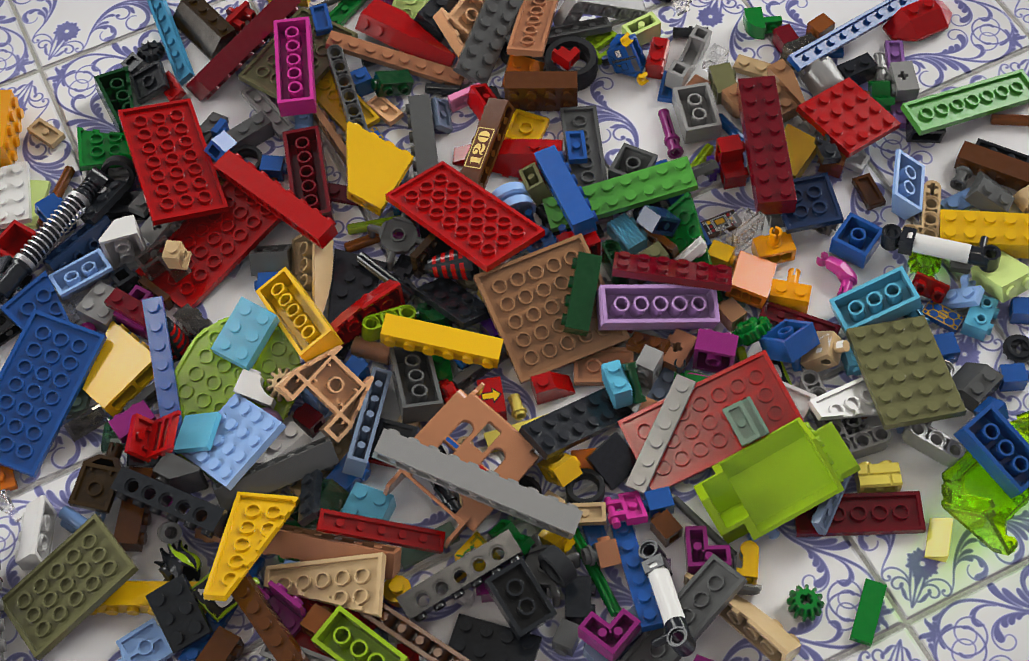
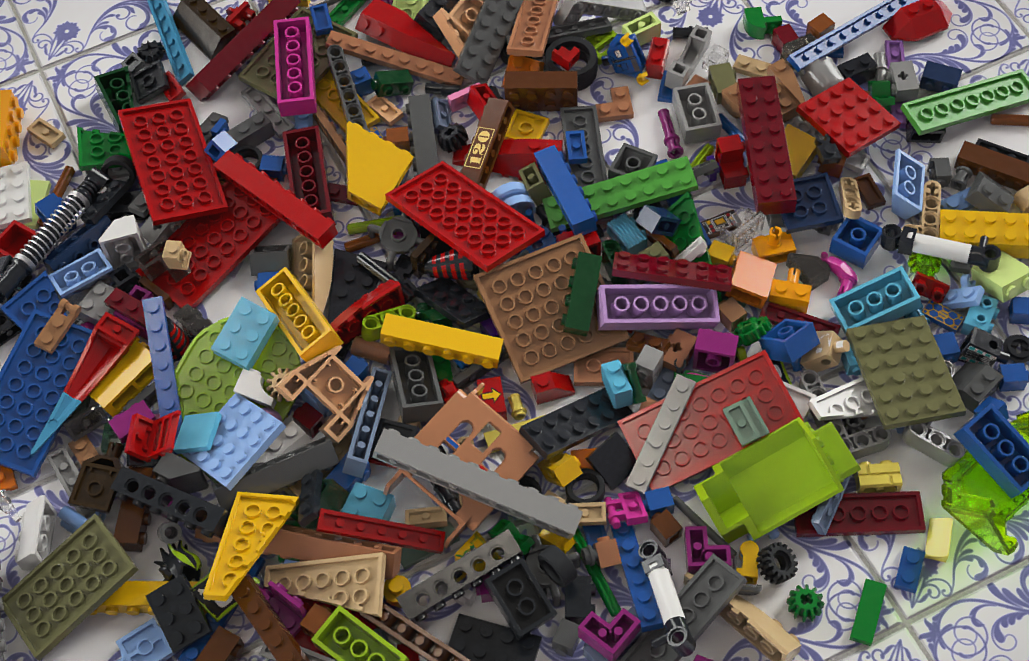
(57, 326): none -> medium nougat plate
(67, 474): none -> light grey plate
(83, 449): none -> medium nougat plate
(103, 351): none -> red plate
(399, 137): none -> dark orange brick
(427, 517): none -> tan plate
(452, 137): none -> black gear
(618, 109): none -> nougat plate
(785, 559): none -> black tyre
(812, 268): none -> clear smoke slope
(850, 198): none -> tan beam
(909, 569): none -> blue plate
(939, 77): none -> dark blue brick
(940, 171): none -> dark grey brick
(982, 348): none -> black torso

